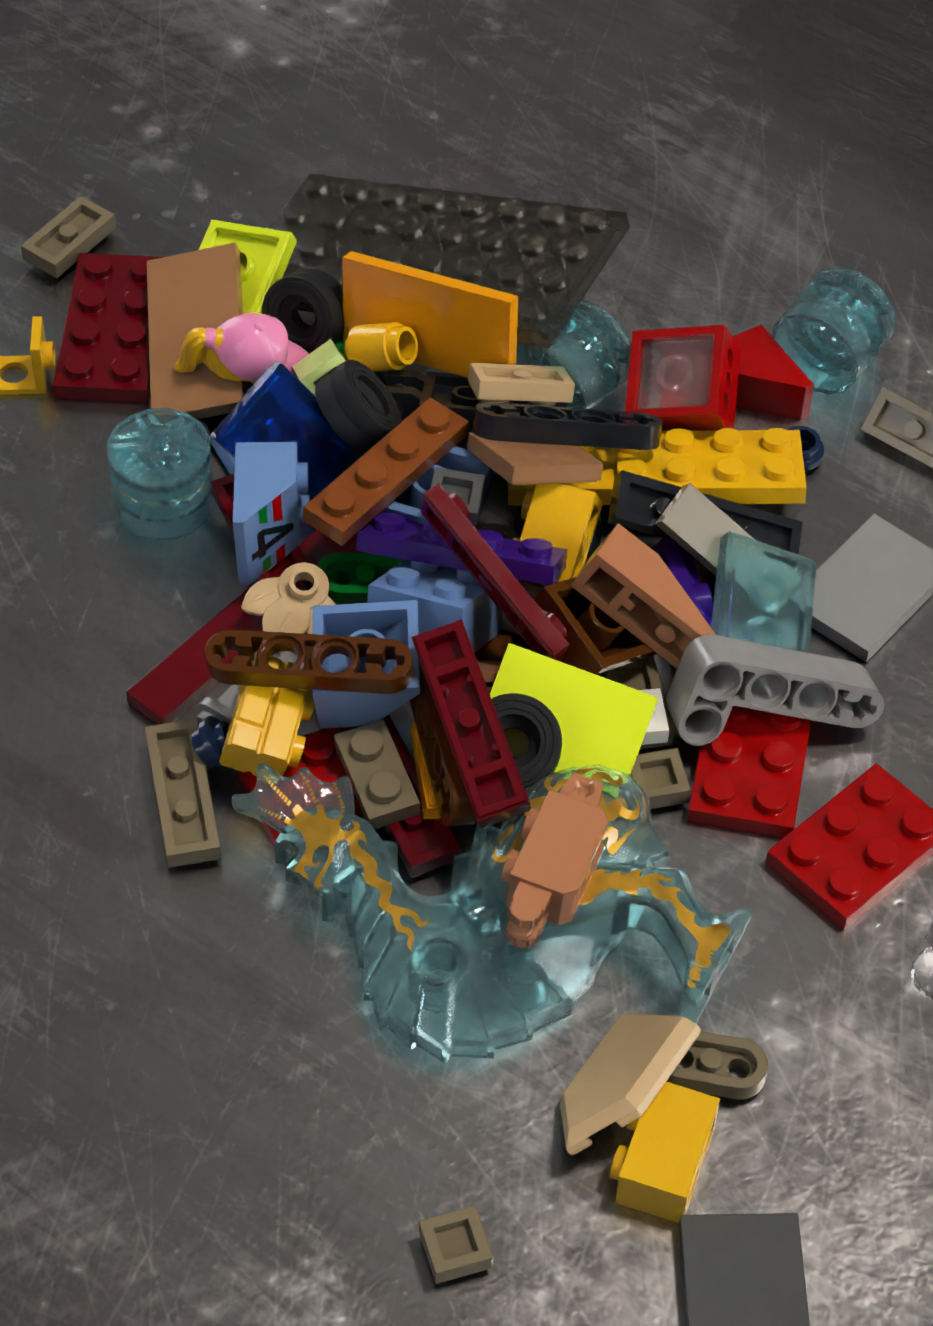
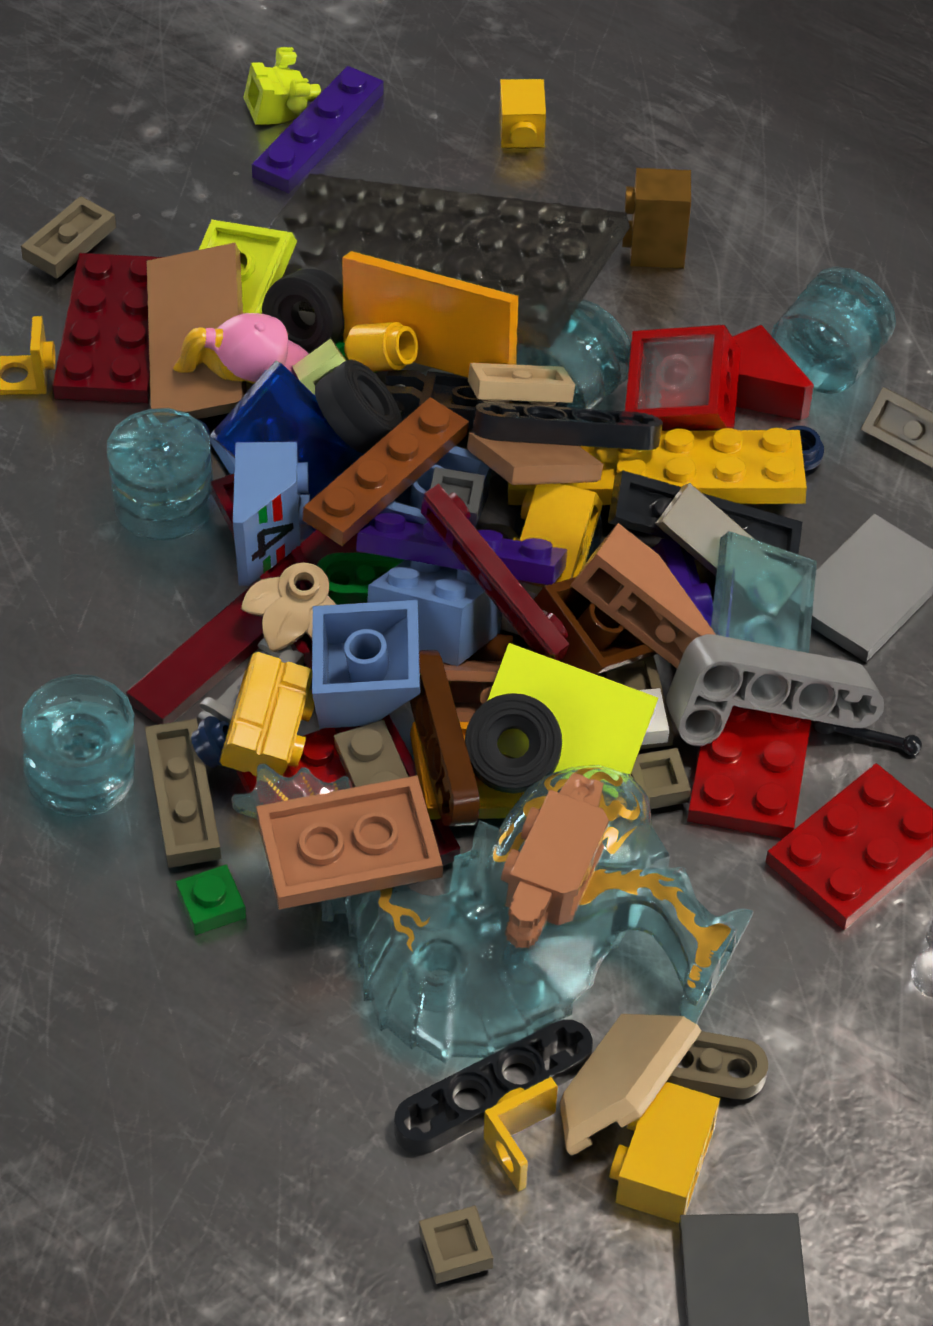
(78, 745): none -> clear light blue wheel
(211, 899): none -> green plate
(278, 92): none -> neon yellow piece
(307, 670): reddish brown beam -> none
(317, 129): none -> dark purple plate
(349, 842): none -> nougat plate
(471, 724): dark red plate -> none
(489, 1080): none -> black beam
(513, 1114): none -> yellow bracket
(522, 113): none -> yellow brick
(659, 217): none -> pearl gold brick
(910, 744): none -> black hinge

